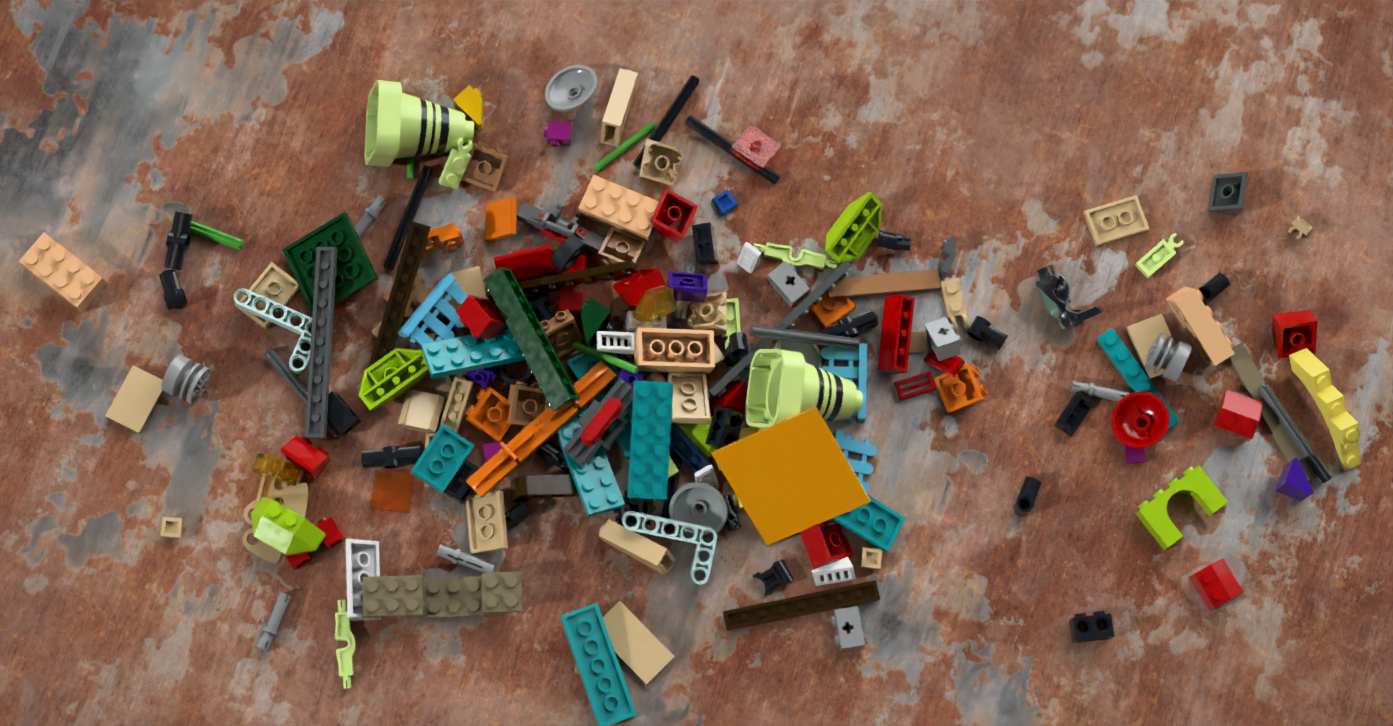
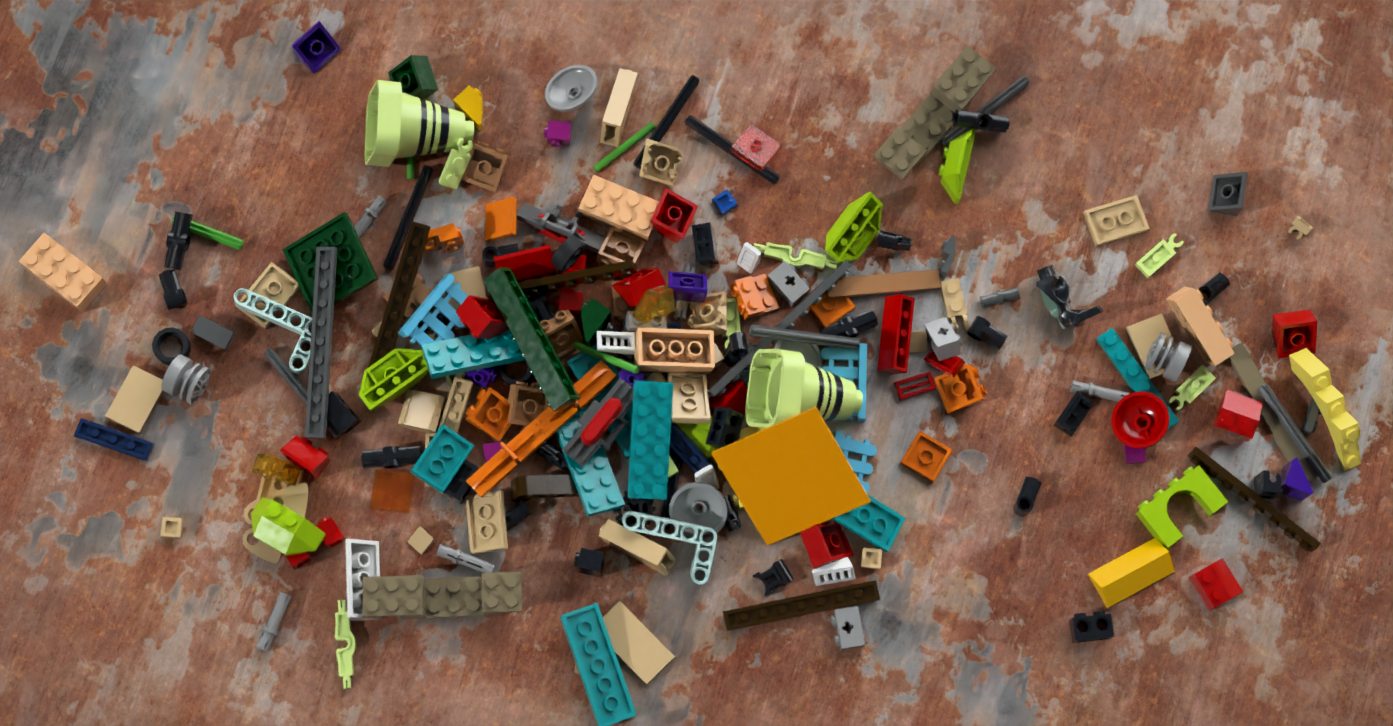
(113, 439): none -> dark blue tile
(161, 335): none -> black tyre
(213, 332): none -> dark grey slope
(315, 47): none -> dark purple slope
(415, 76): none -> dark green slope
(421, 540): none -> tan slope
(497, 251): none -> black piece
(589, 562): none -> black brick
(754, 296): none -> orange plate
(926, 456): none -> orange tile
(933, 118): none -> dark tan bracket
(956, 164): none -> lime wedge
(988, 108): none -> dark grey axle
(989, 121): none -> black piece
(999, 297): none -> dark grey pin
(1132, 572): none -> yellow slope
(1192, 387): none -> yellowish green plate
(1259, 504): none -> dark brown plate
(1266, 488): none -> black hinge
(1310, 424): none -> dark grey hinge

